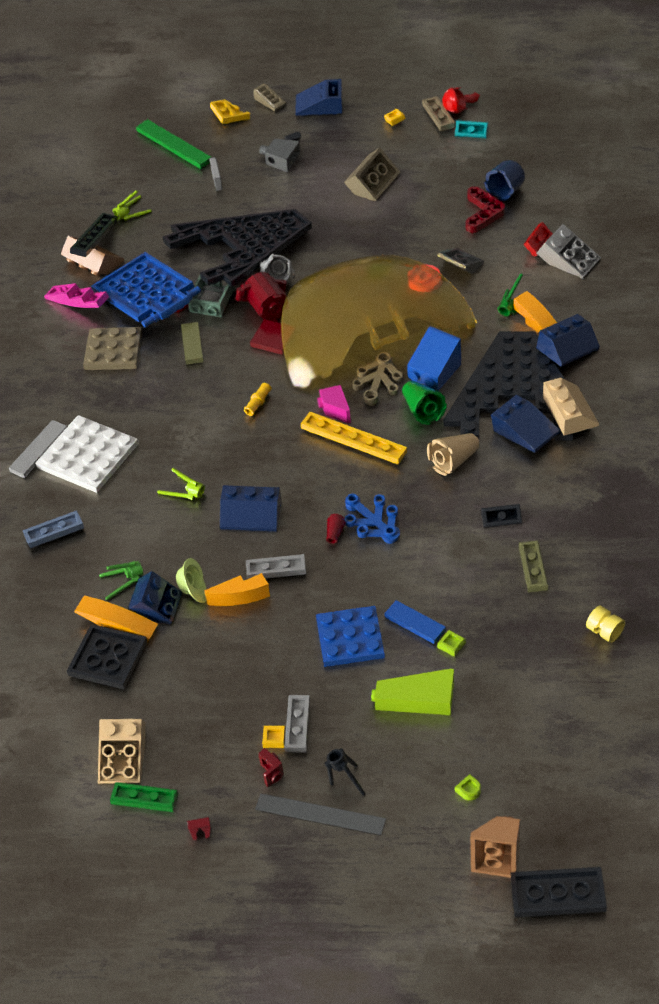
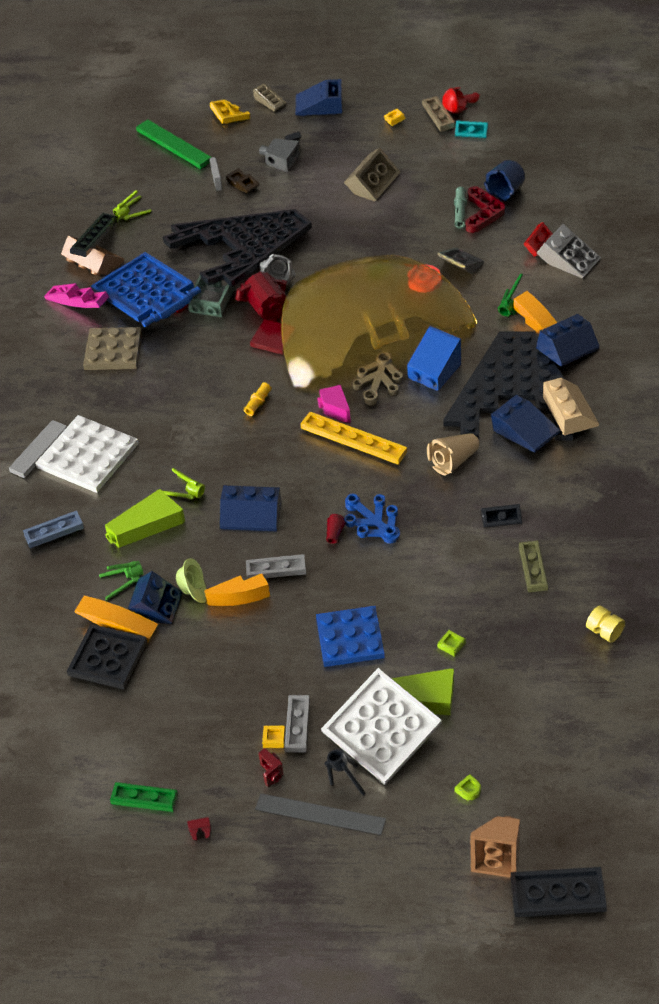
(121, 750): tan slope -> none
(145, 519): none -> lime slope
(192, 343): olive tile -> none
(241, 181): none -> dark brown slope
(381, 726): none -> white plate
(415, 622): blue tile -> none
(424, 402): green cone -> none
(460, 203): none -> sand green pin

